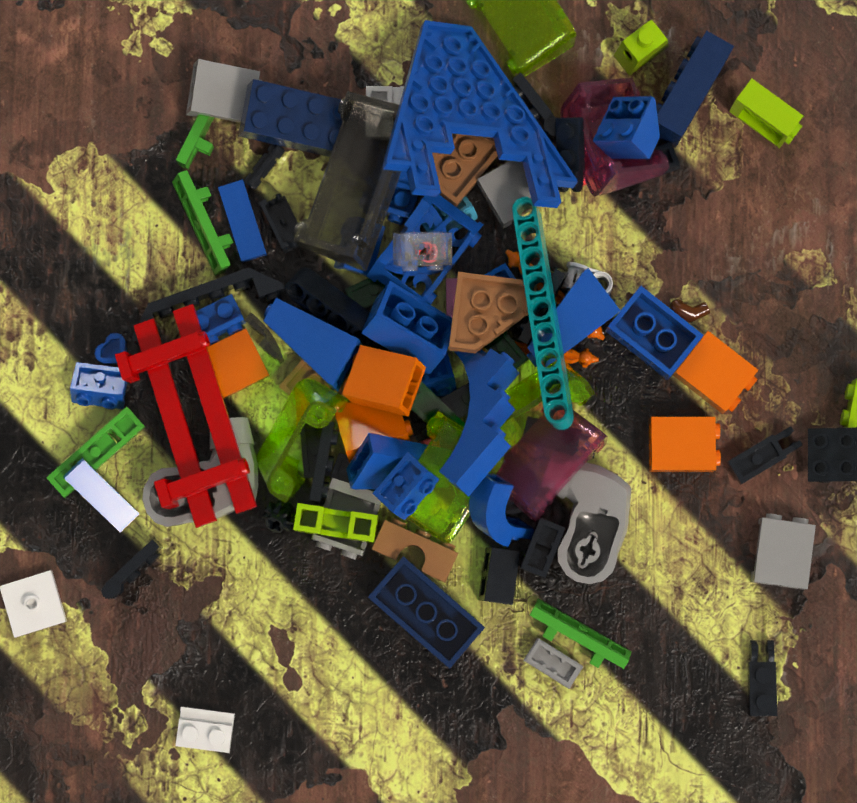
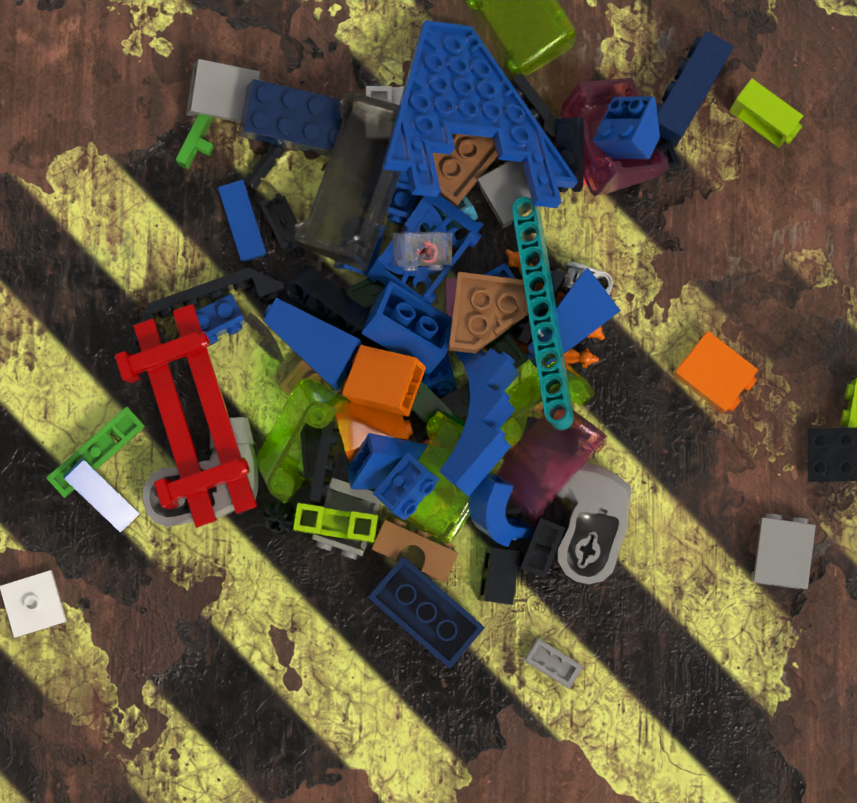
(98, 386): blue bracket -> none
(114, 344): blue tile -> none
(130, 570): black hinge -> none
(193, 205): bright green hinge -> none
(205, 729): white plate -> none
(236, 363): orange tile -> none
(582, 634): bright green hinge -> none
(642, 46): lime torso -> none
(654, 332): blue brick -> none
(683, 444): orange brick -> none
(687, 312): reddish brown arm -> none
(761, 456): black hinge -> none
(762, 681): black hinge -> none

